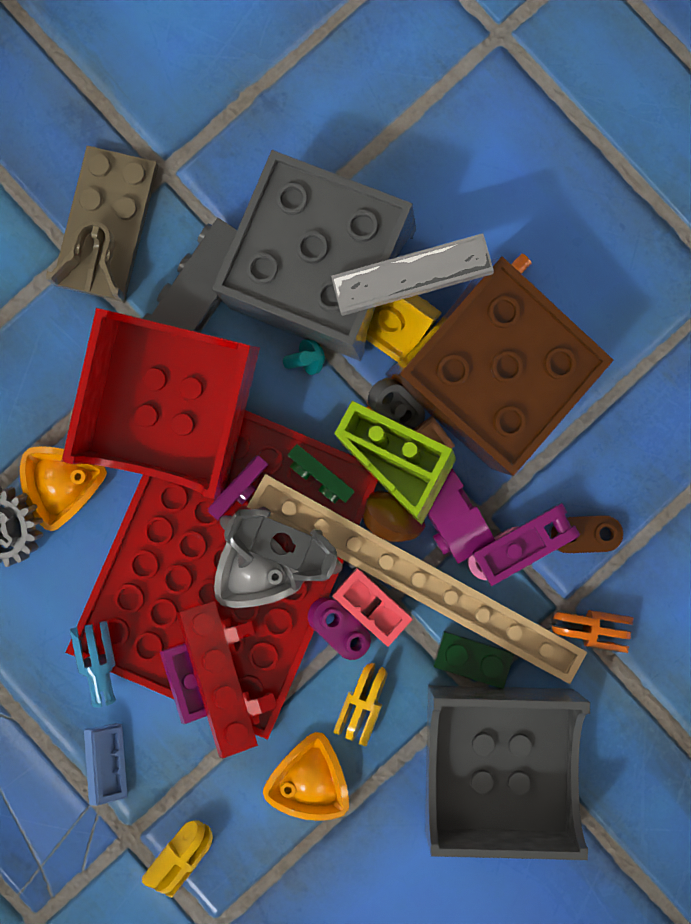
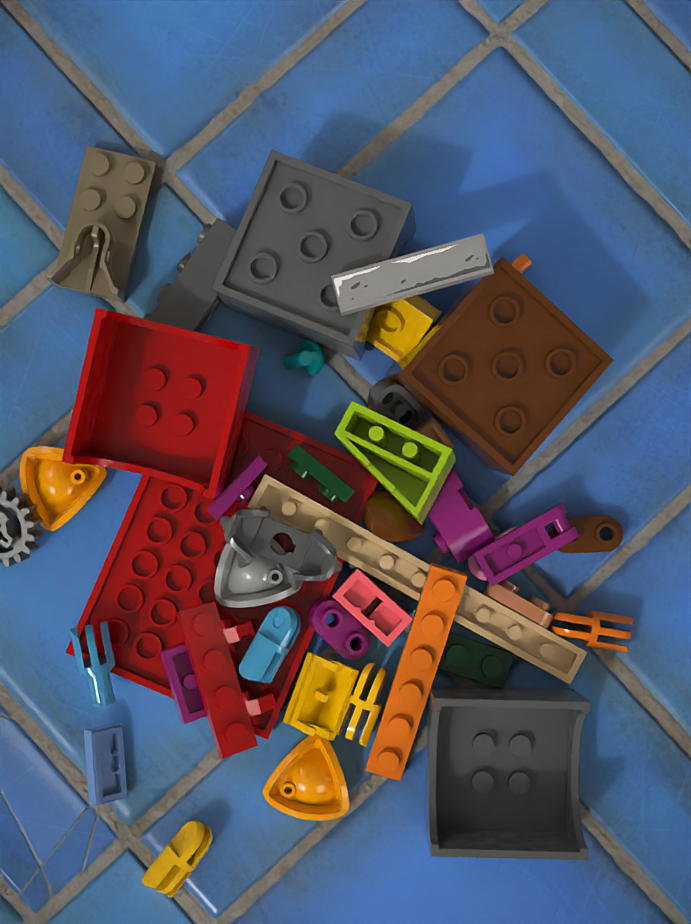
(271, 644): none -> dark azure arm
(320, 696): none -> yellow hinge
(416, 671): none -> orange plate
(533, 609): none -> nougat plate

